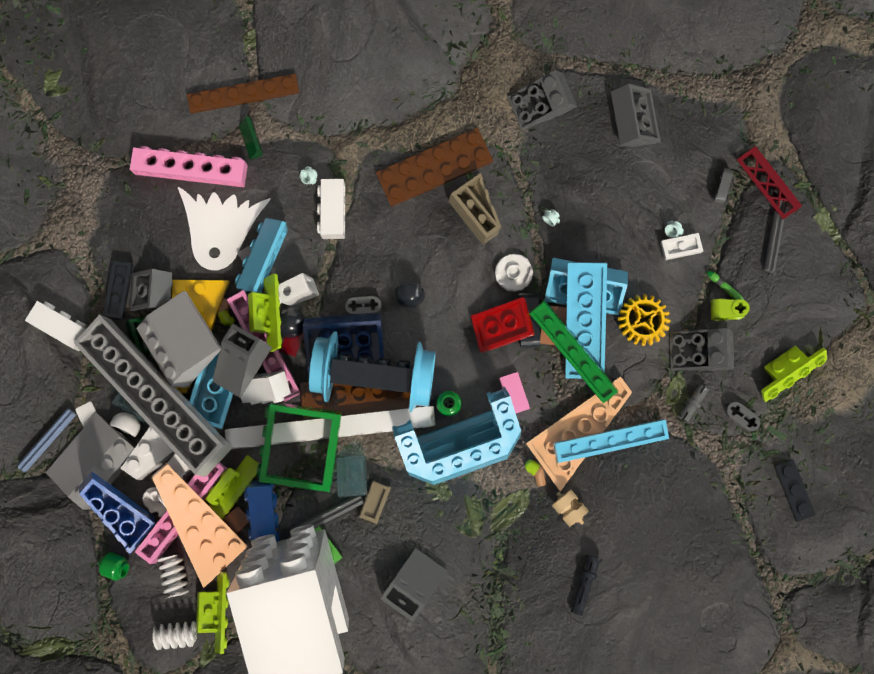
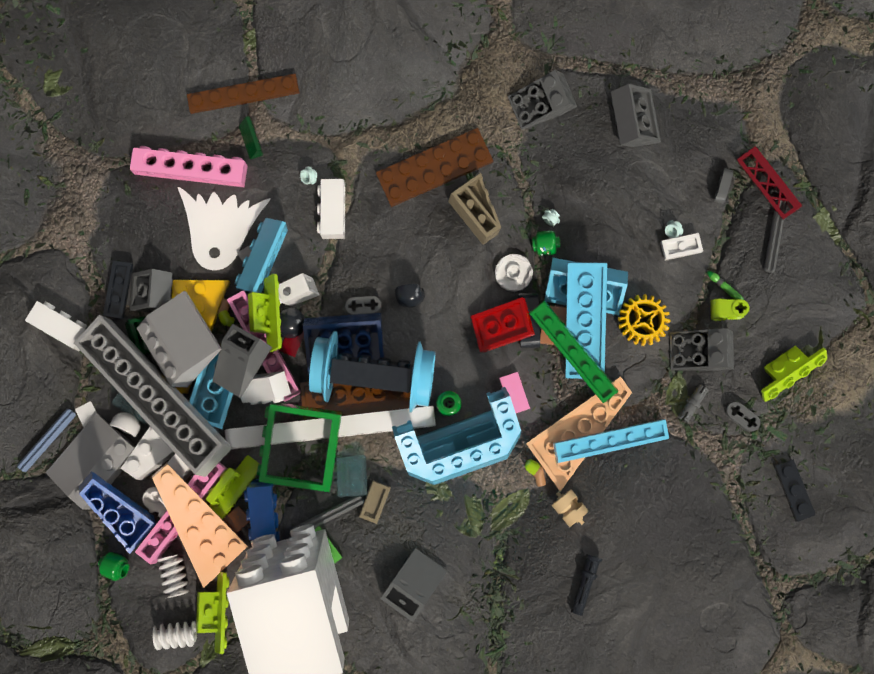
(546, 243): none -> green head

